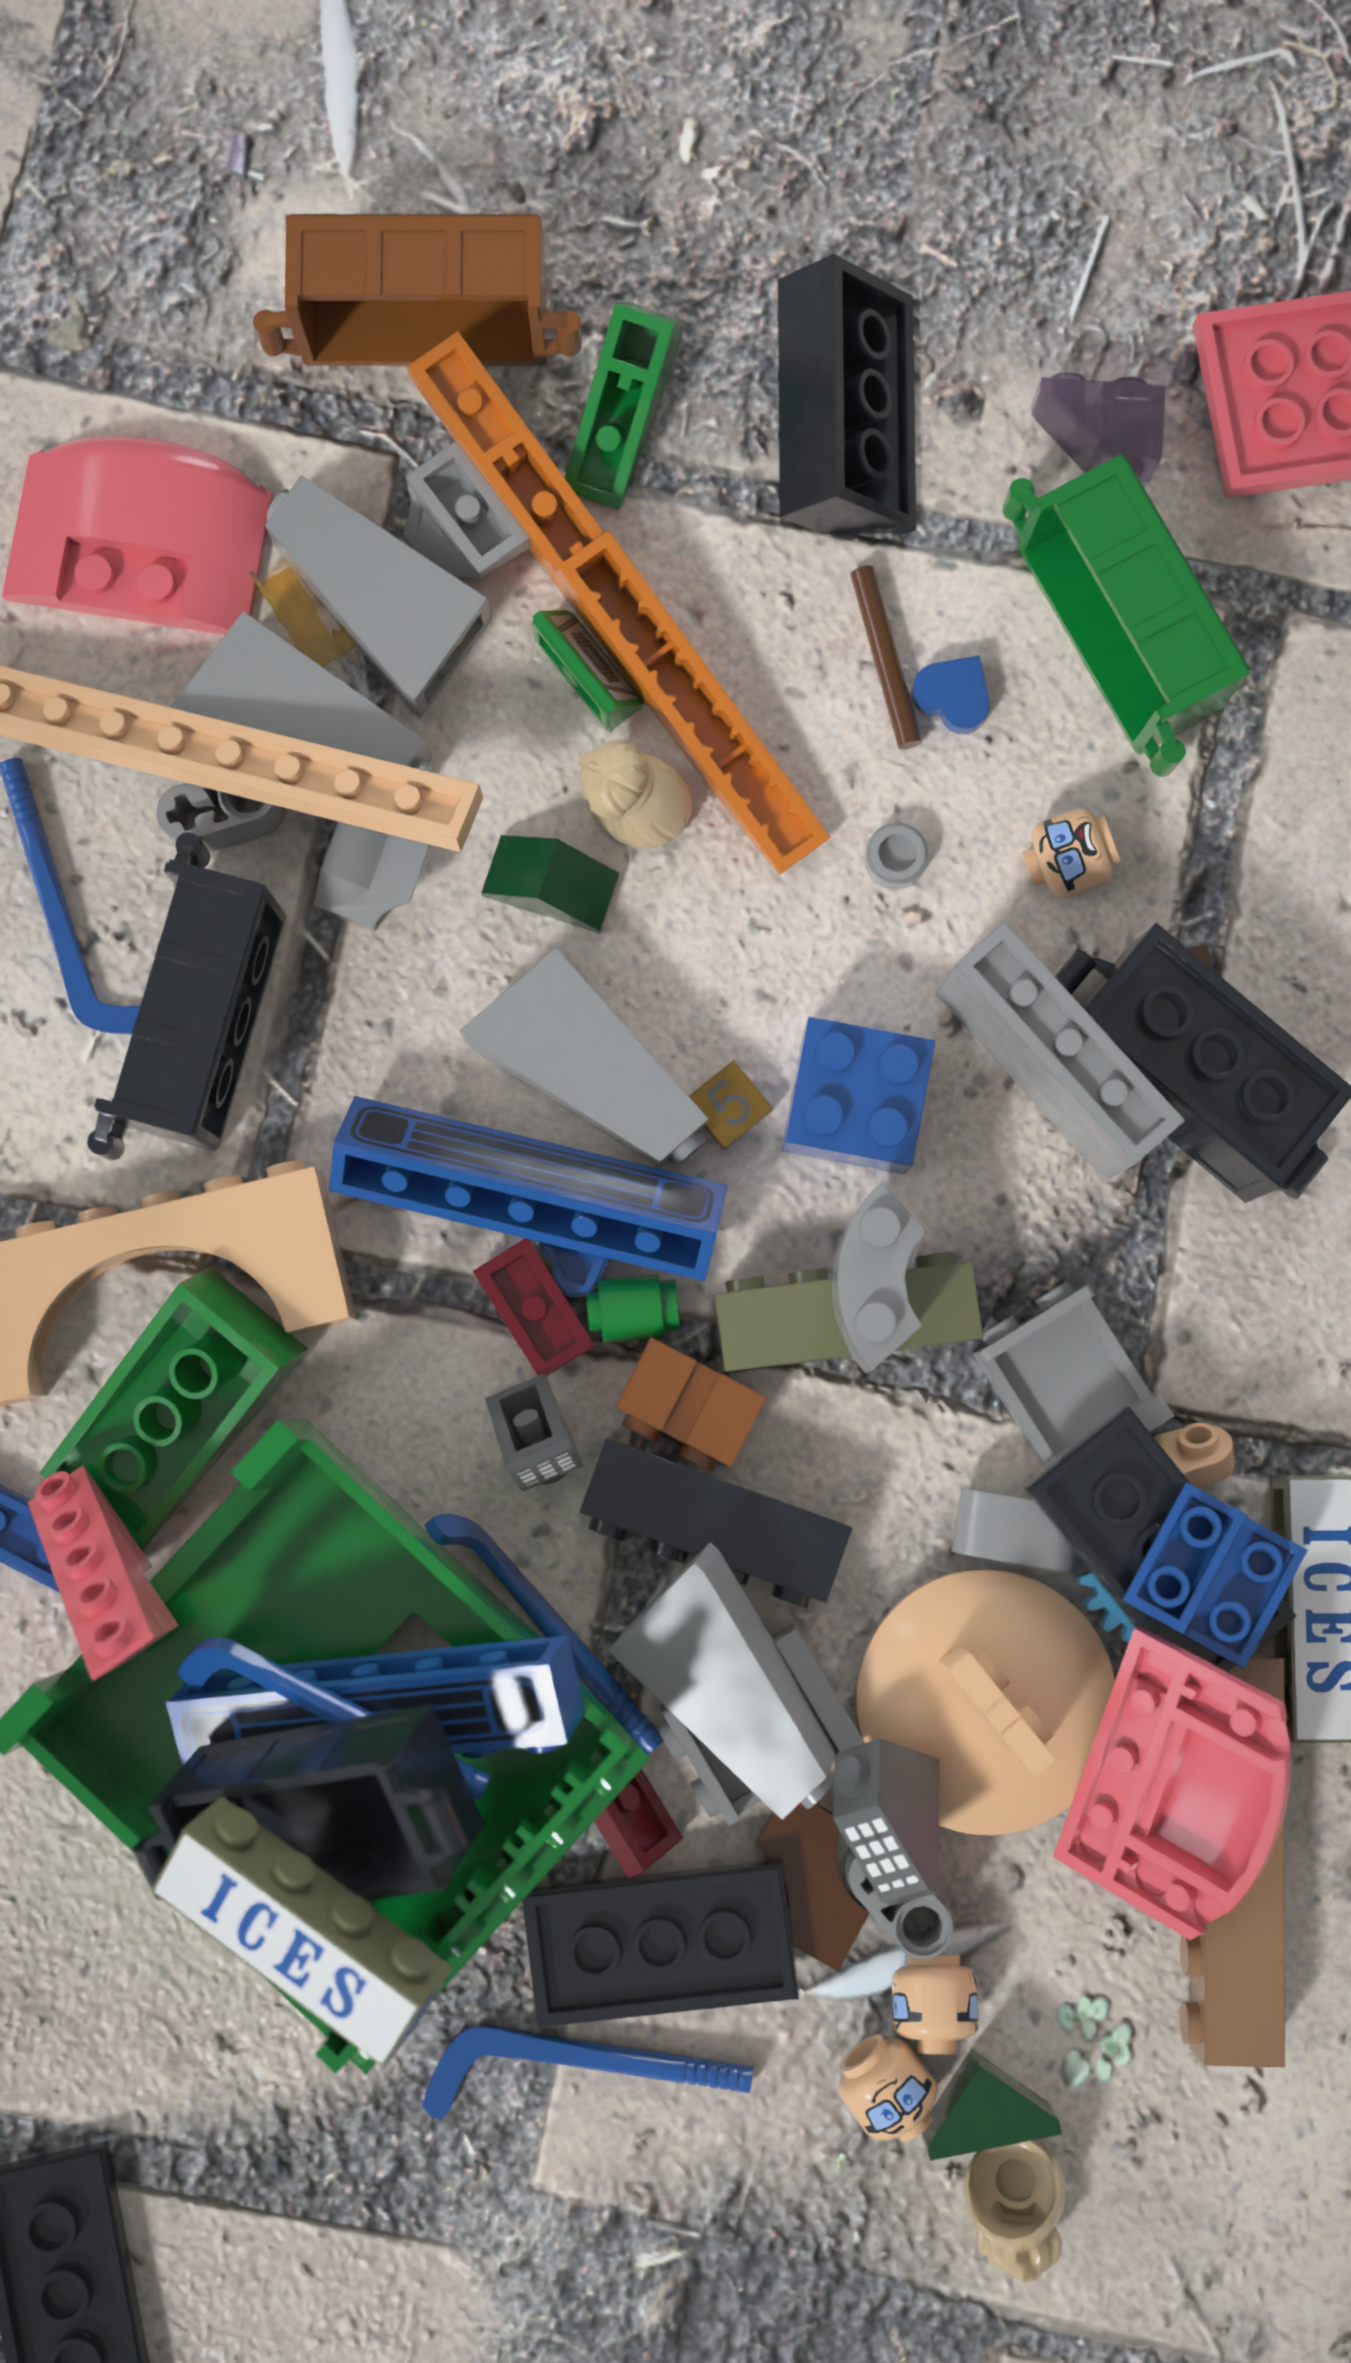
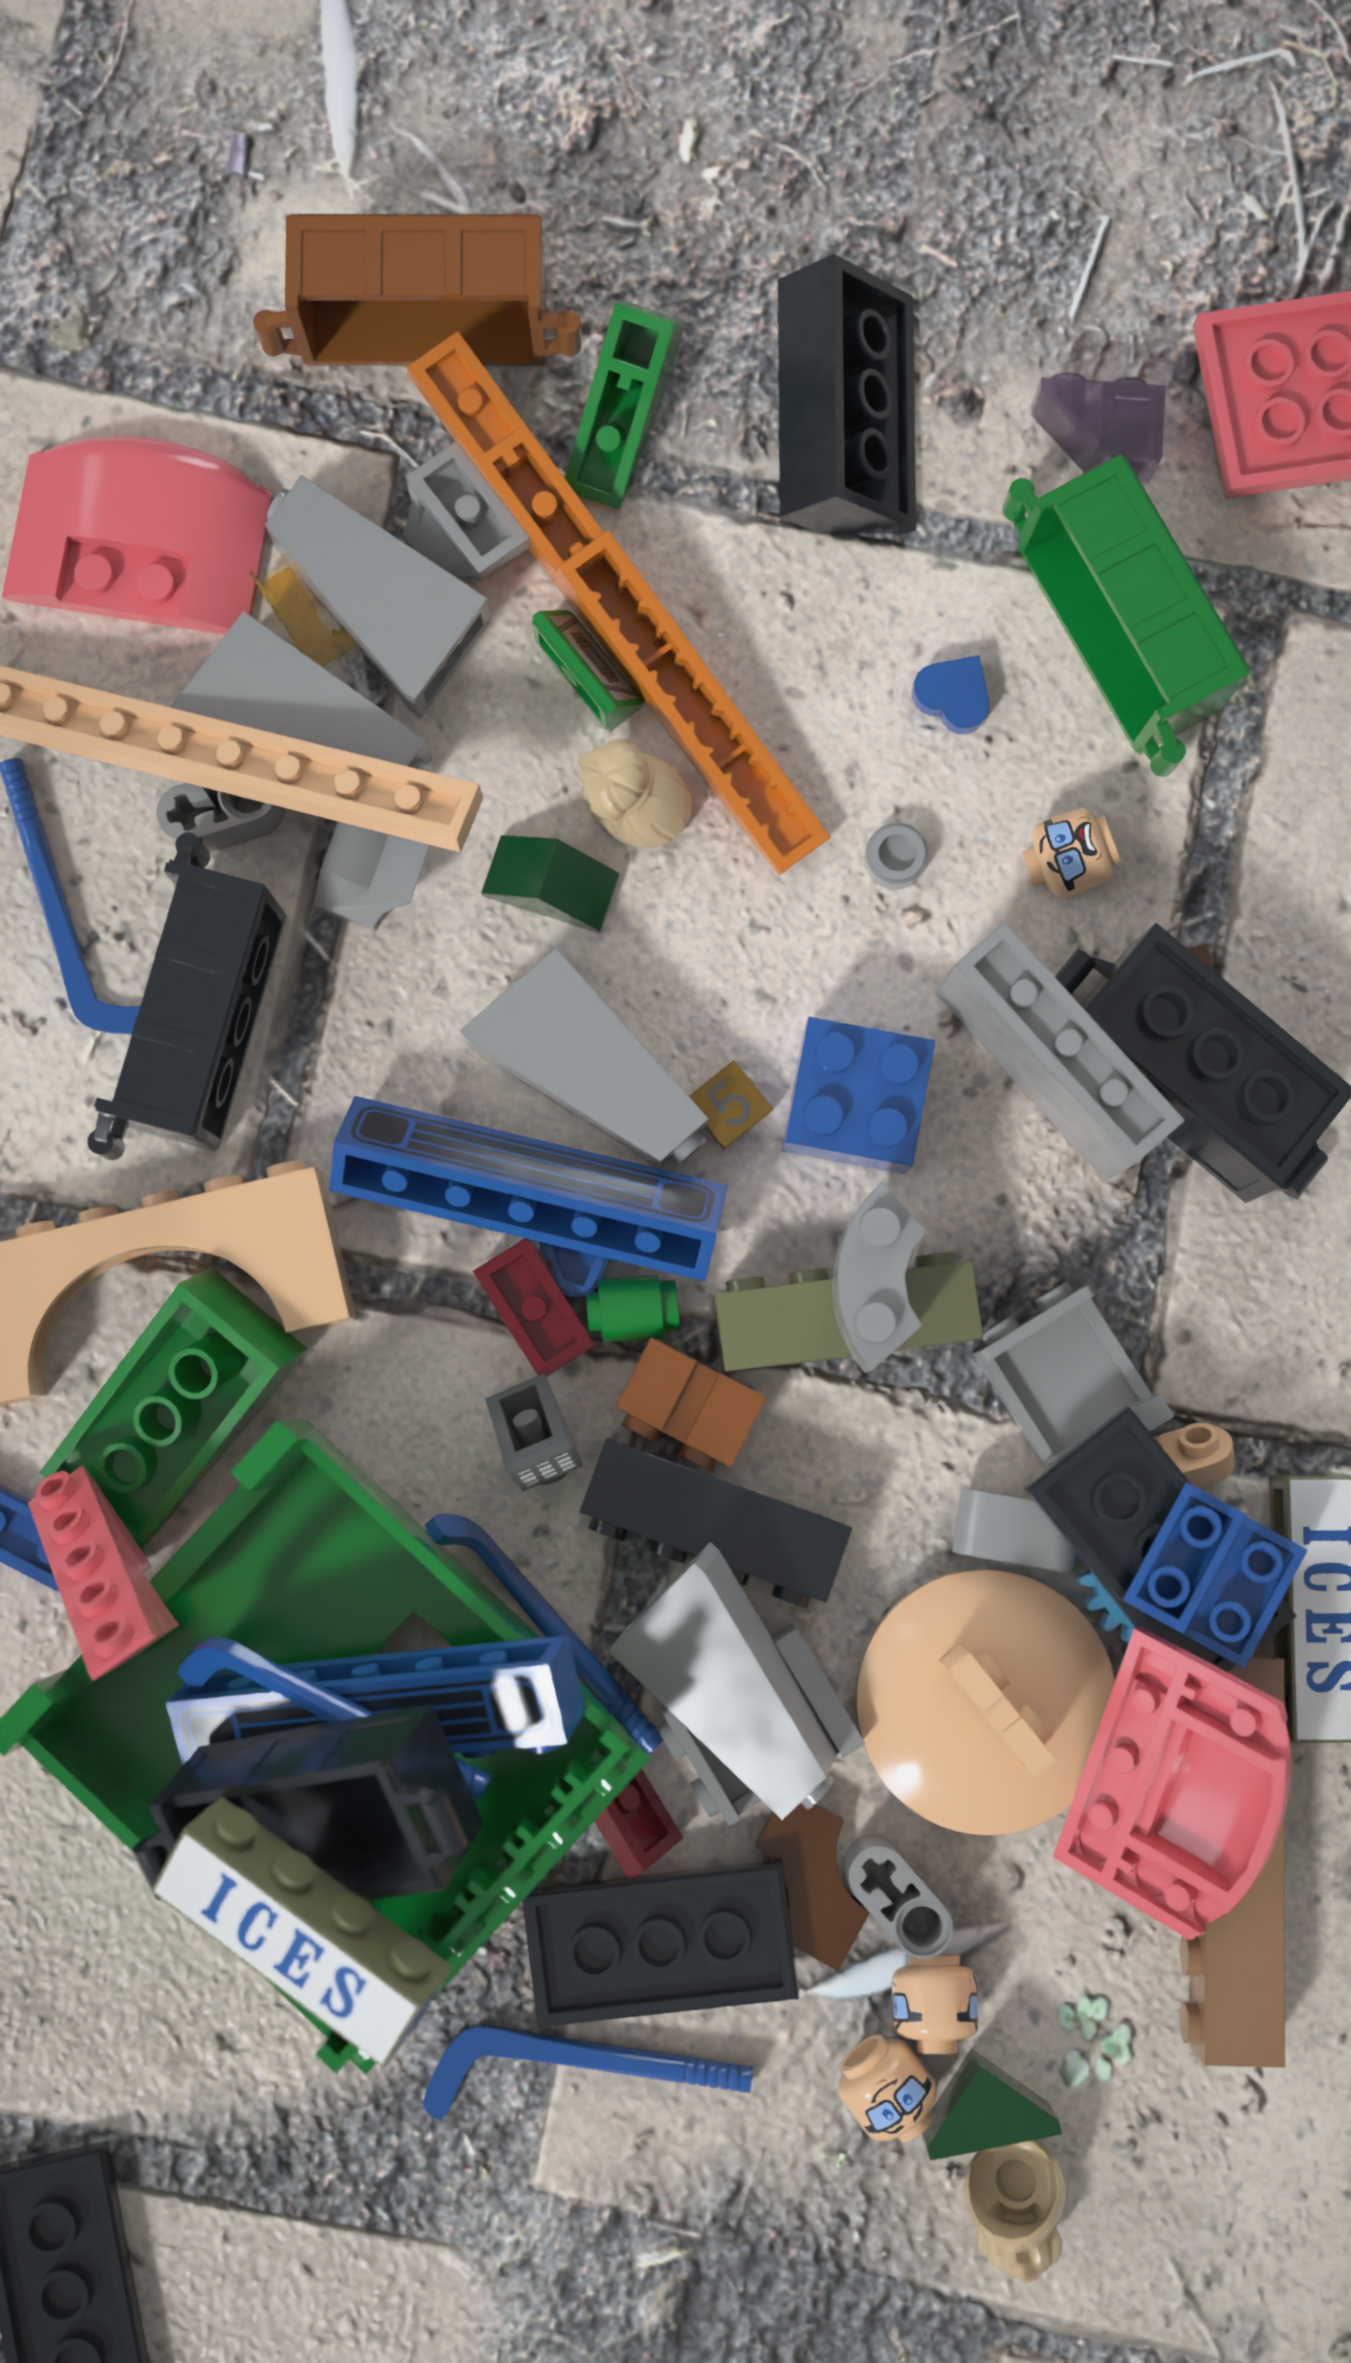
(886, 657): reddish brown bar -> none
(890, 1817): dark grey slope -> none

